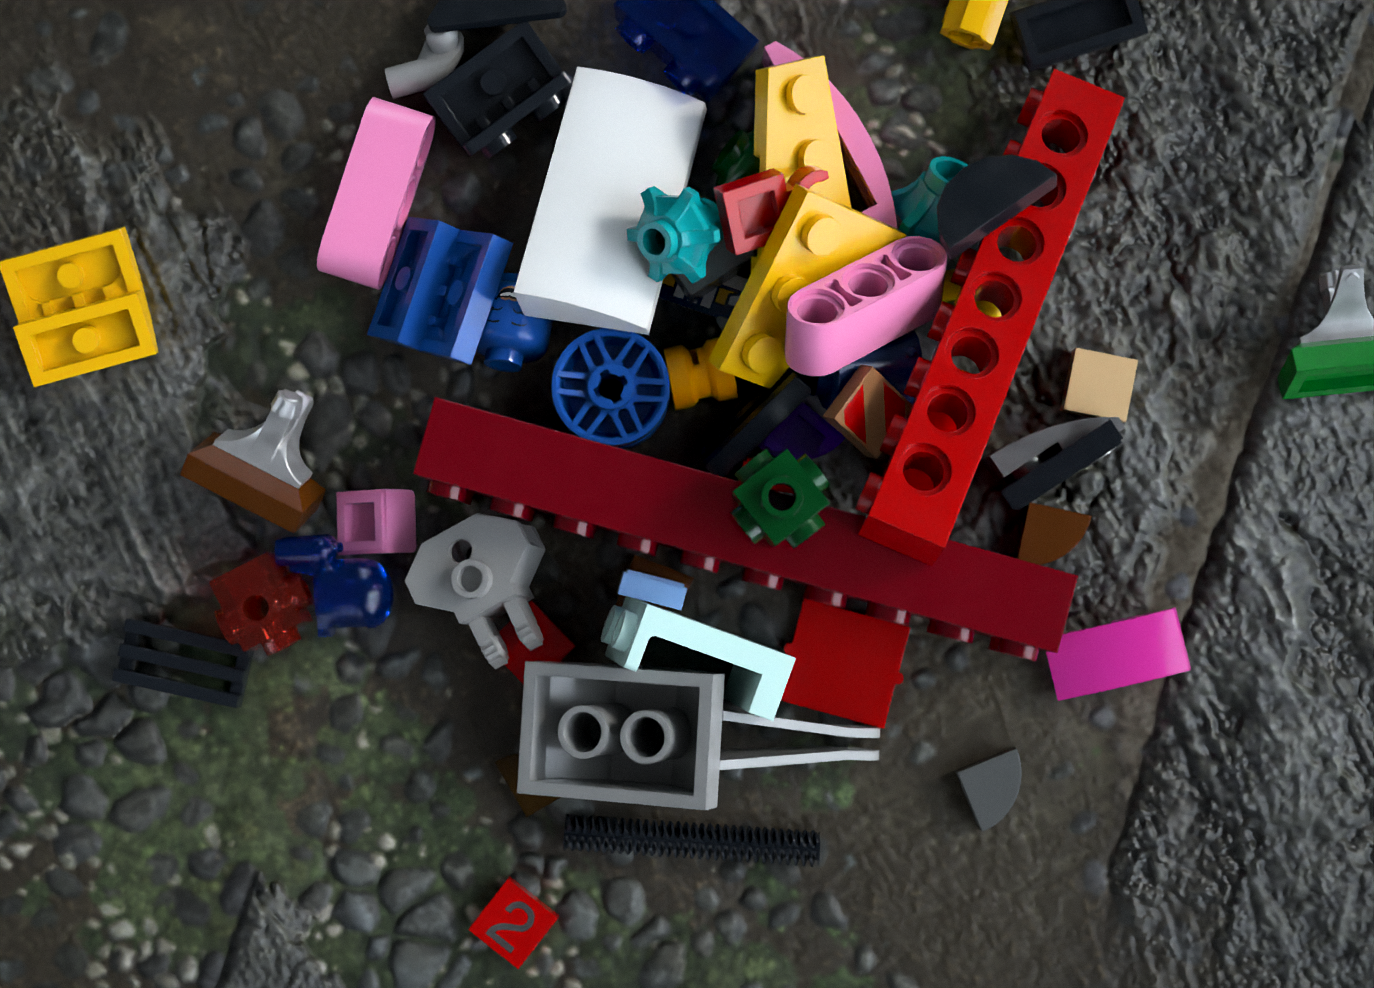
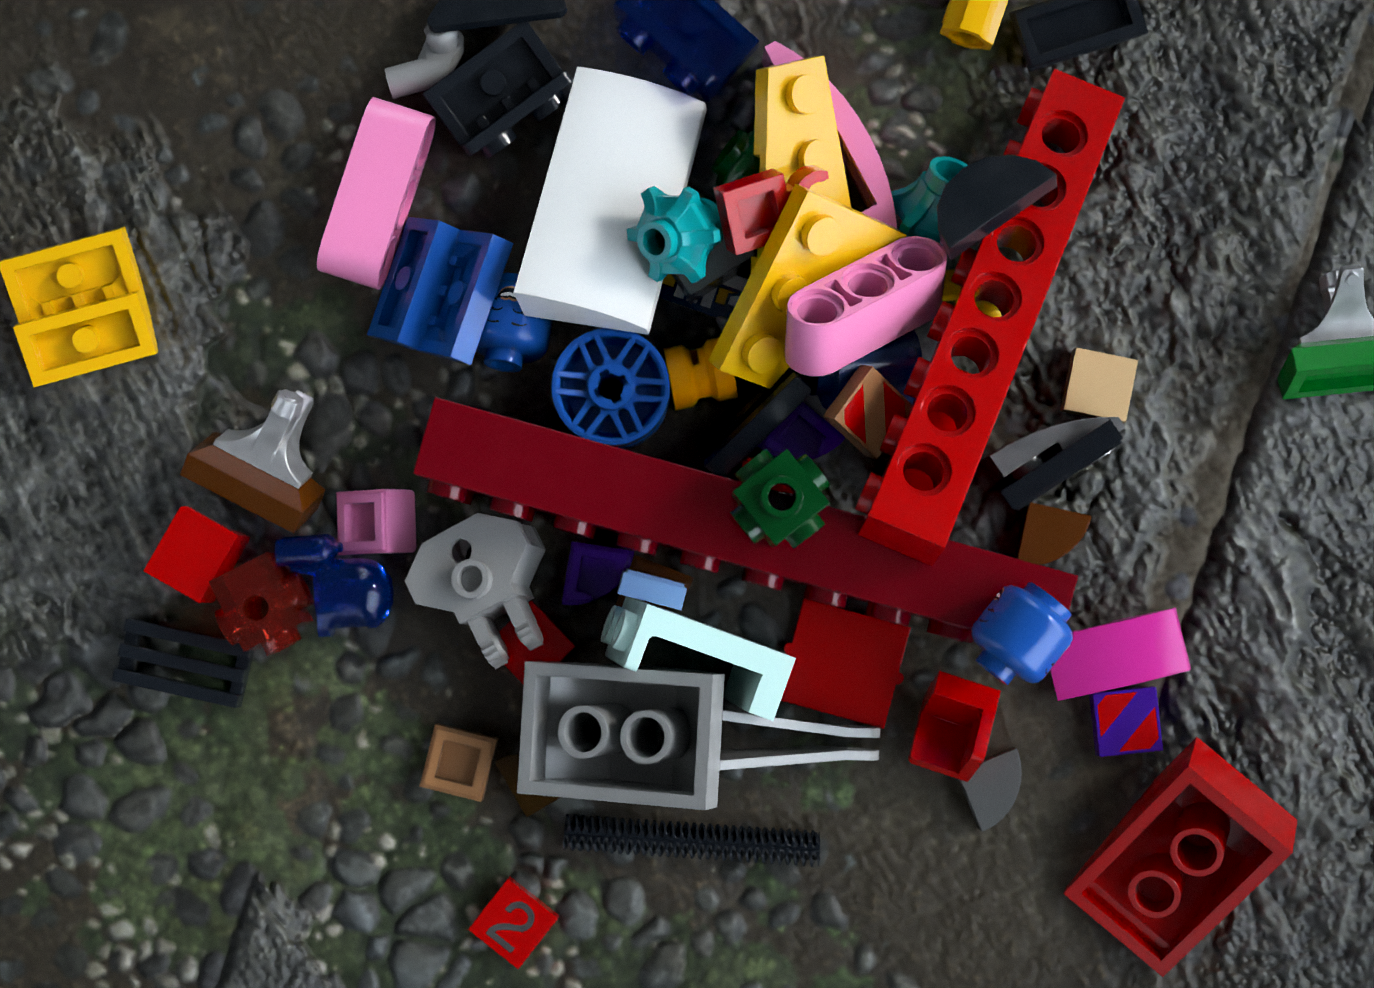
(195, 553): none -> red panel
(459, 762): none -> medium nougat tile
(593, 572): none -> dark purple tile
(954, 726): none -> red panel
(1022, 634): none -> blue head
(1126, 721): none -> dark purple tile
(1183, 857): none -> red slope

